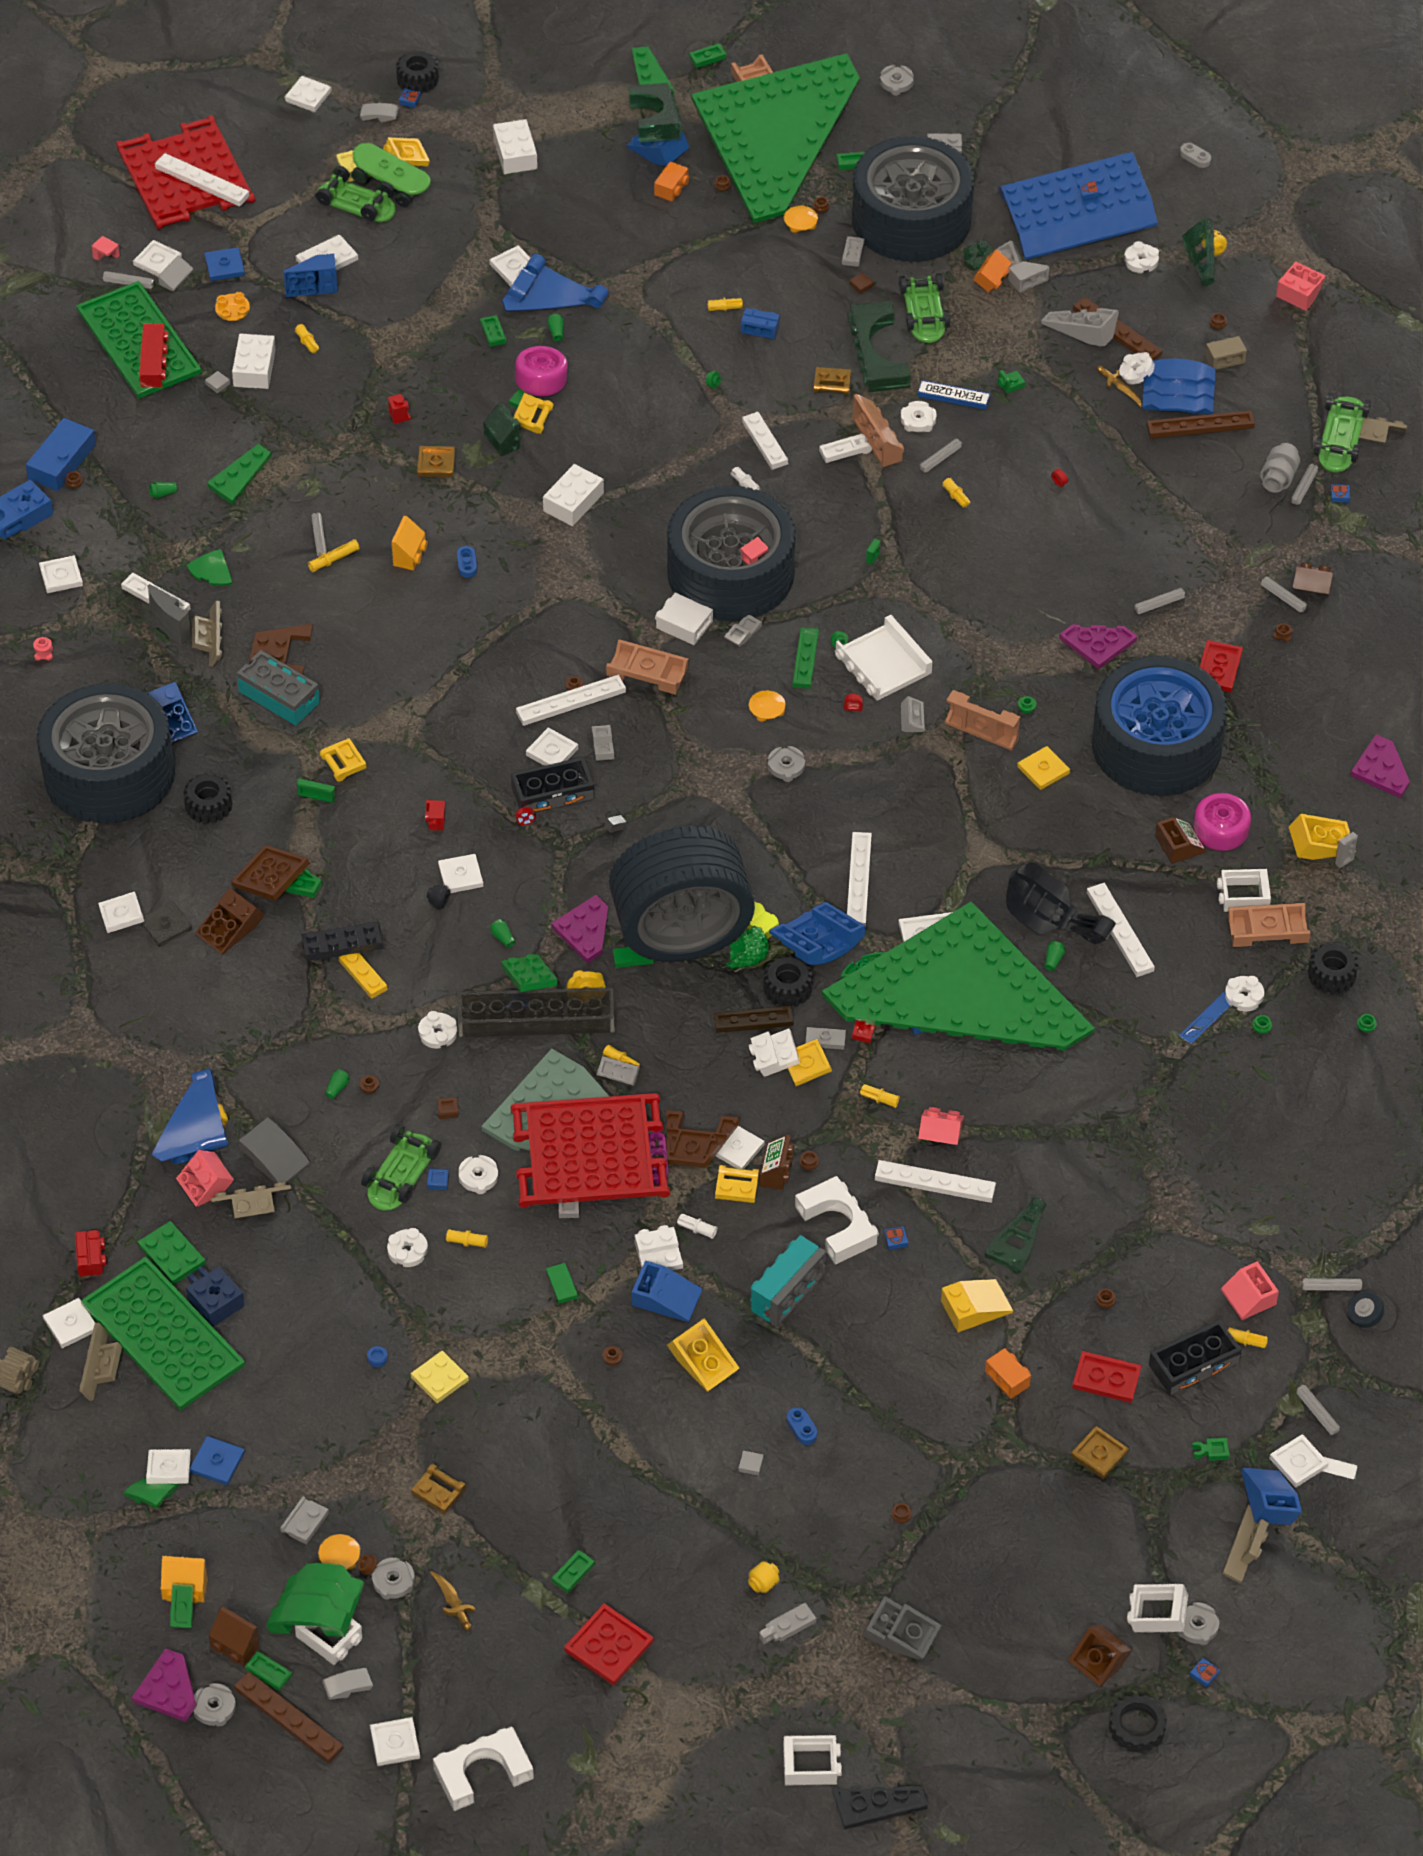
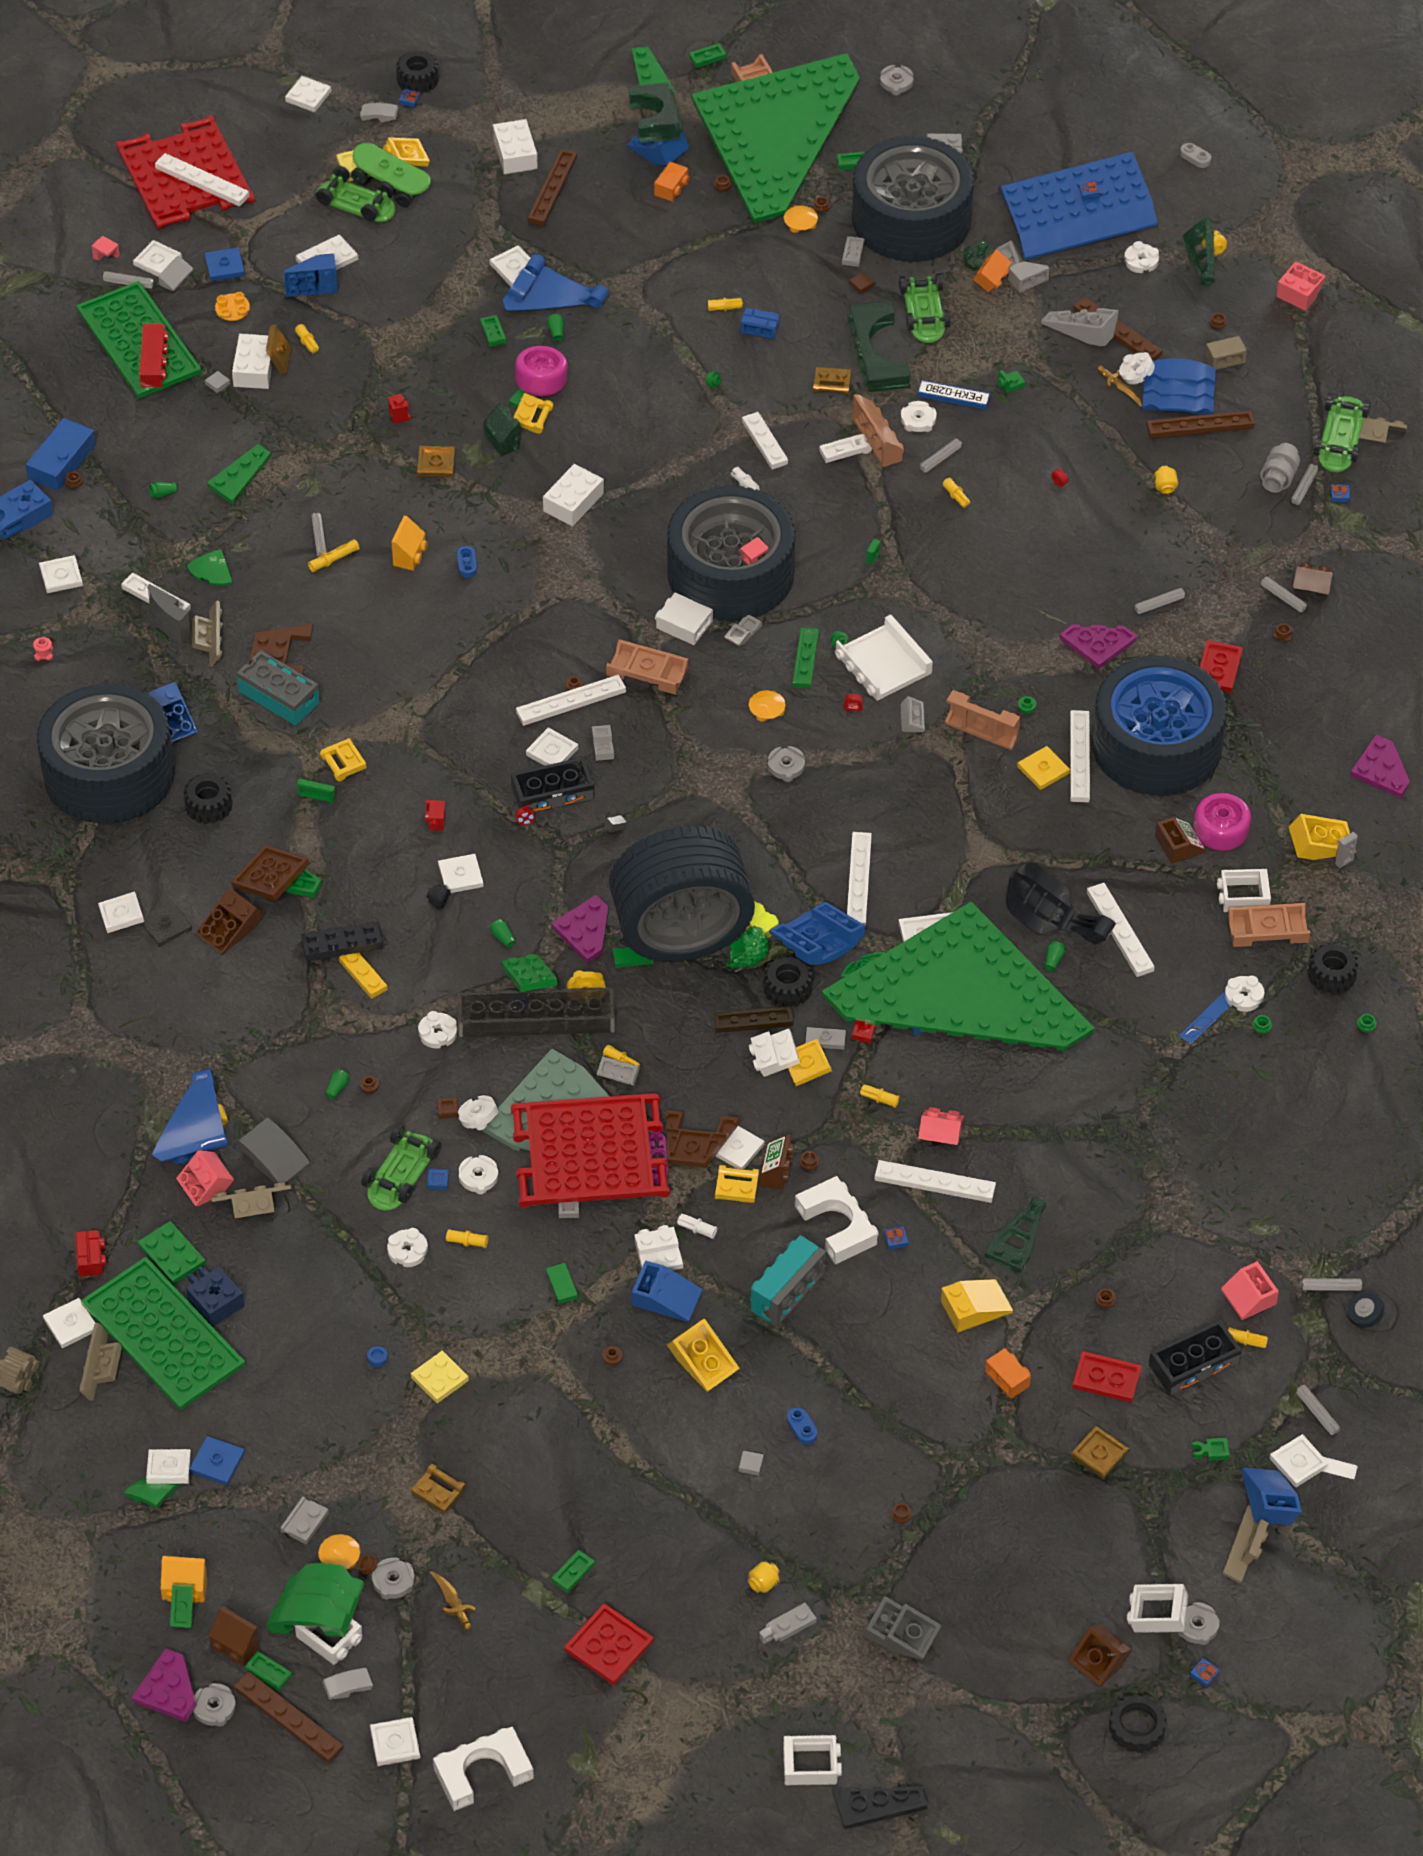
(278, 349): none -> pearl gold plate
(478, 1112): none -> white plate
(552, 187): none -> reddish brown plate
(1079, 757): none -> white plate
(1165, 480): none -> yellow head

